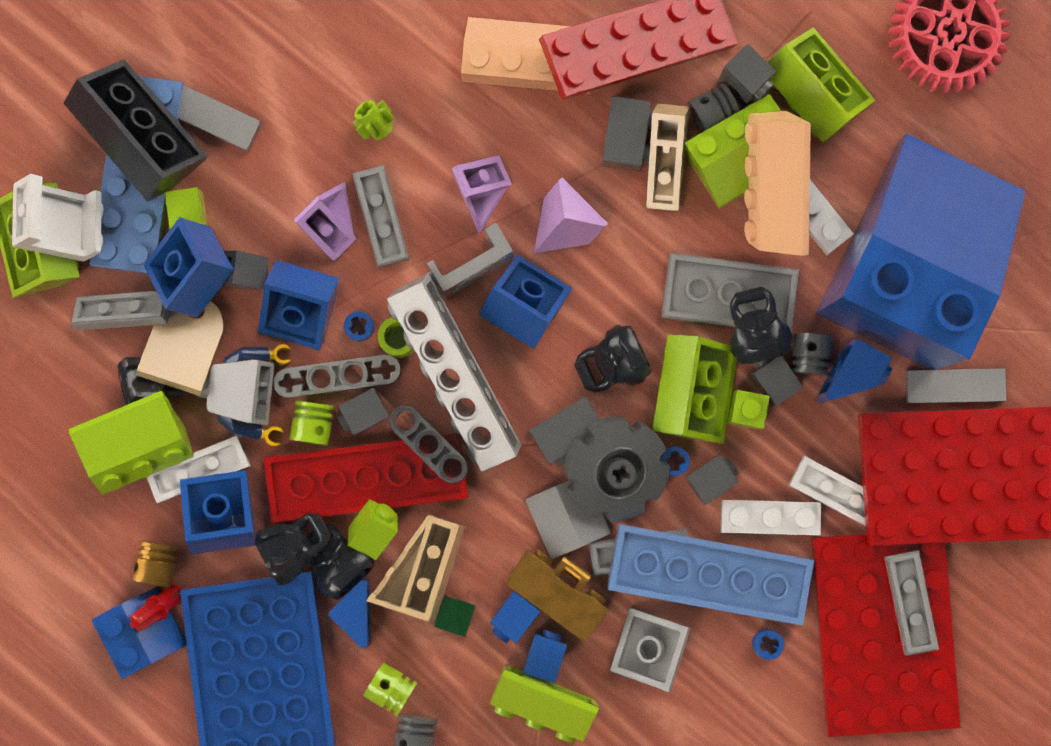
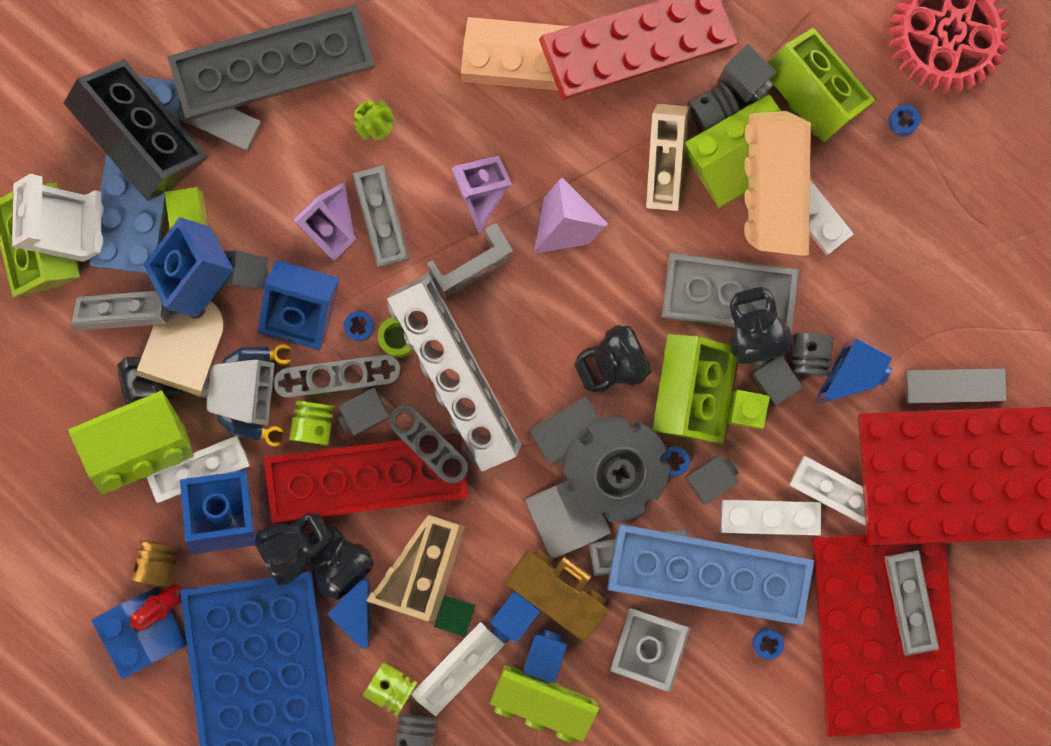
(271, 62): none -> dark grey plate
(373, 529): lime brick -> none
(457, 669): none -> white plate
(525, 301): blue slope -> none
(627, 133): dark grey brick -> none
(894, 120): none -> blue bush
(926, 257): blue slope -> none

